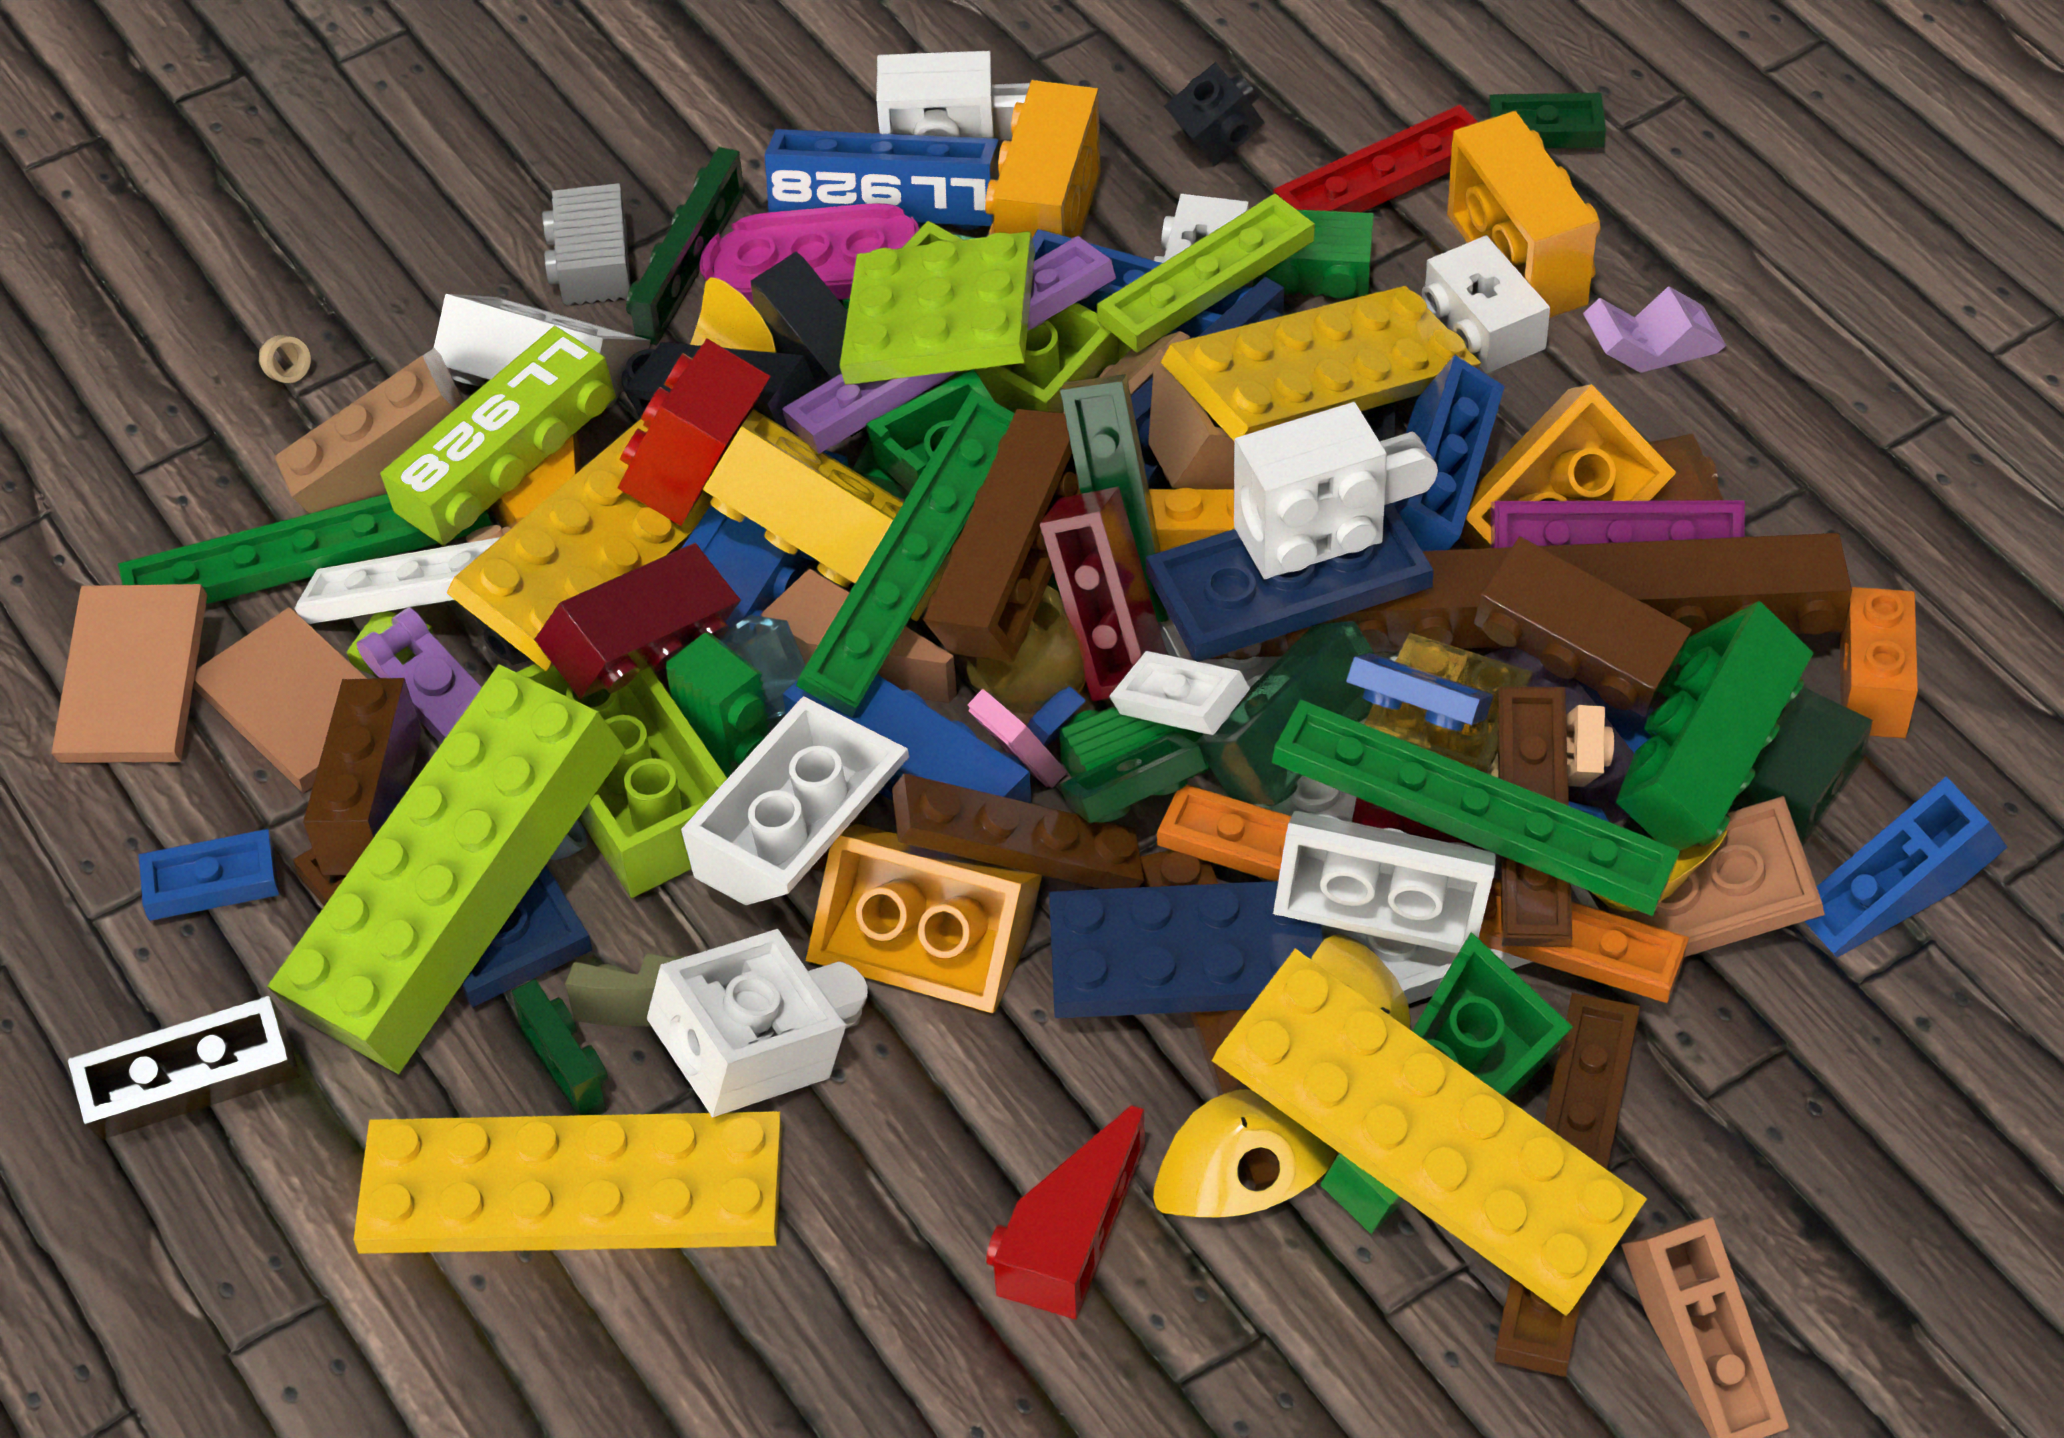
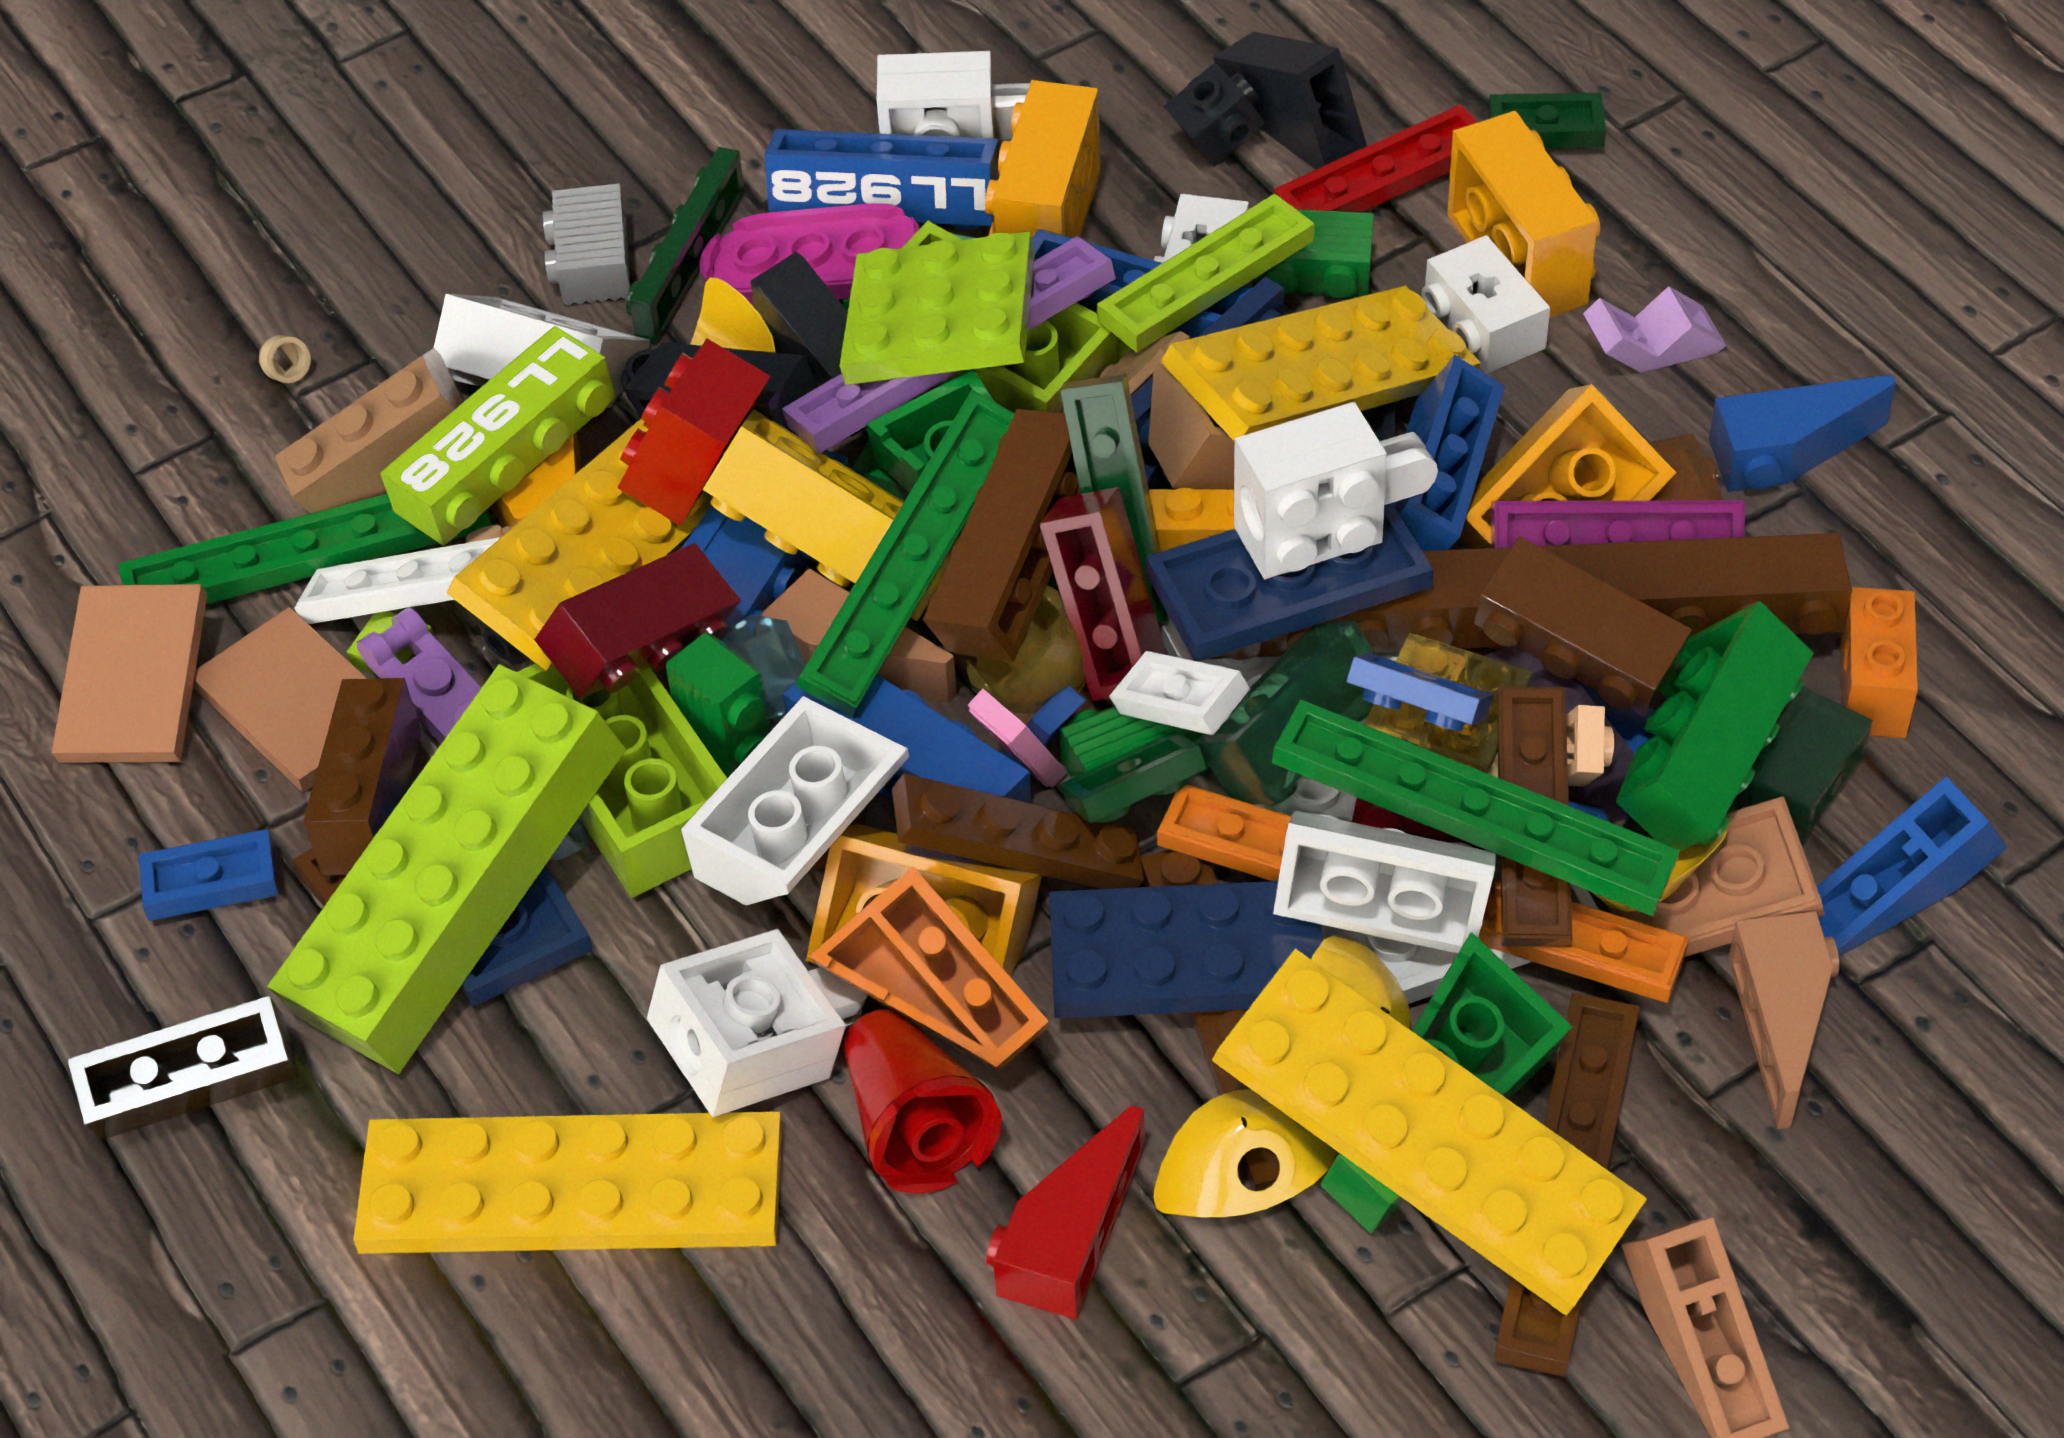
(550, 1032): dark green plate -> none
(613, 995): olive slope -> none
(916, 1105): none -> red cone
(934, 972): none -> orange wedge
(1300, 94): none -> black slope
(1782, 984): none -> nougat slope
(1789, 431): none -> blue slope

